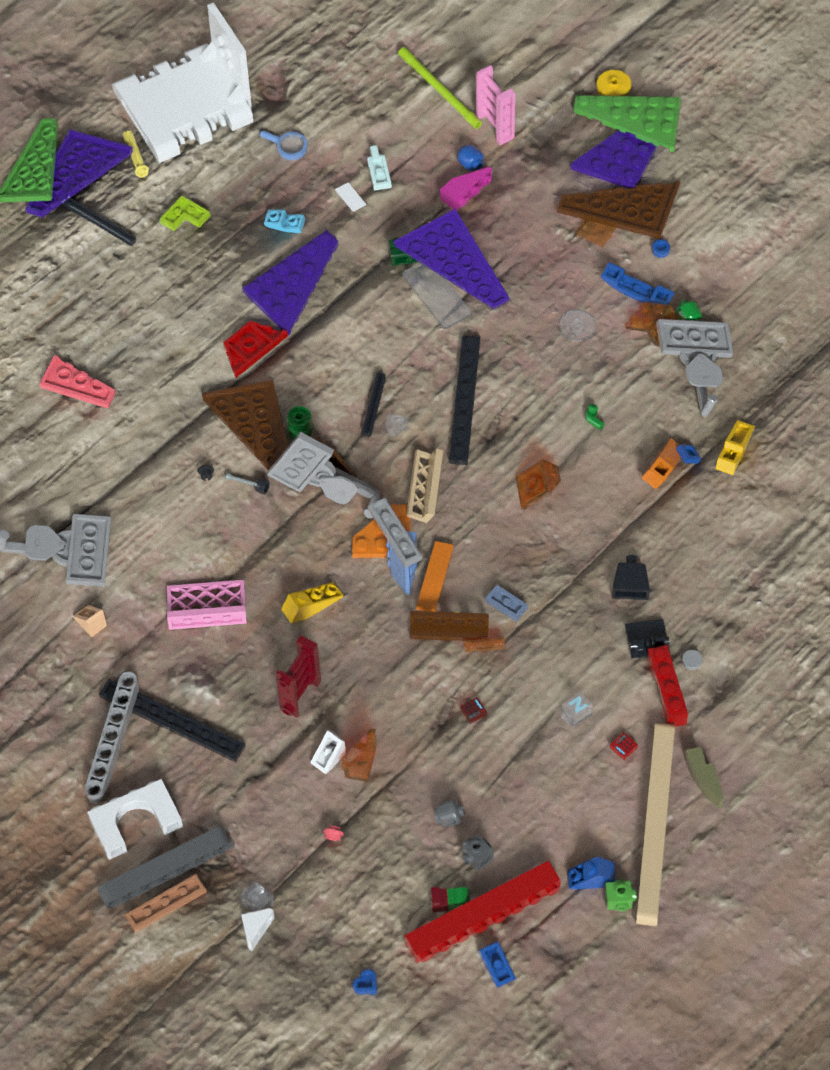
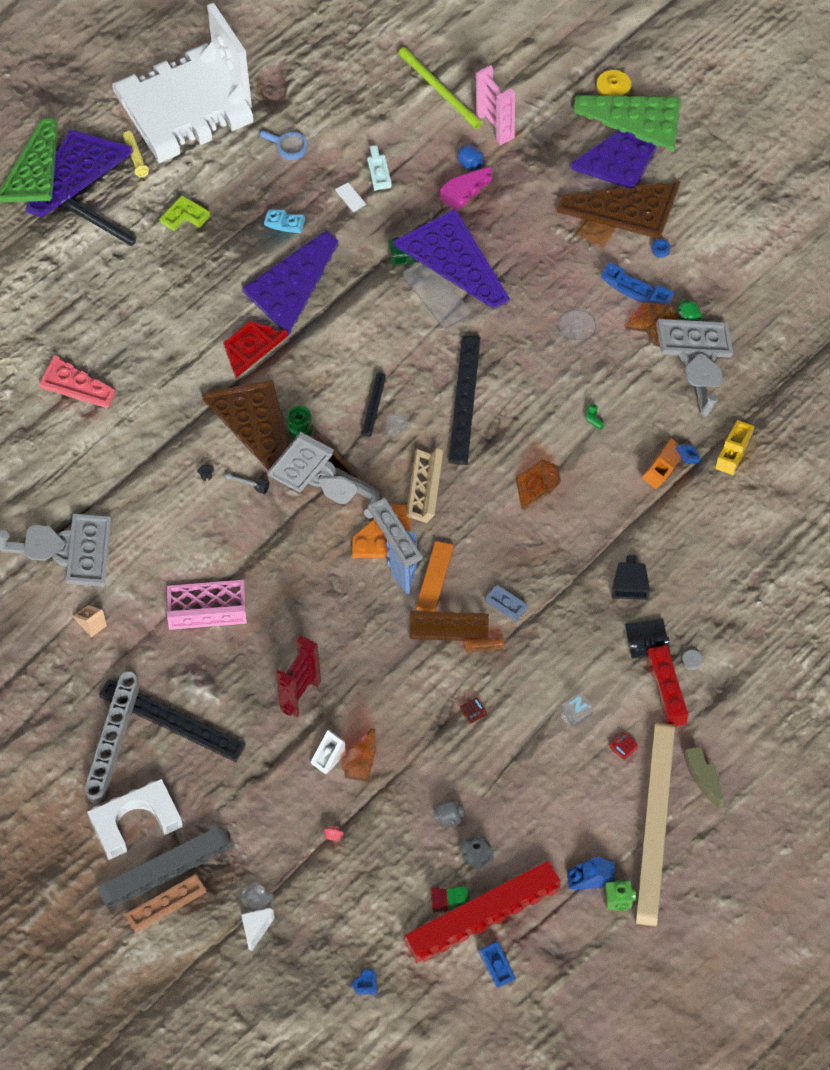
(310, 601): yellow slope -> none

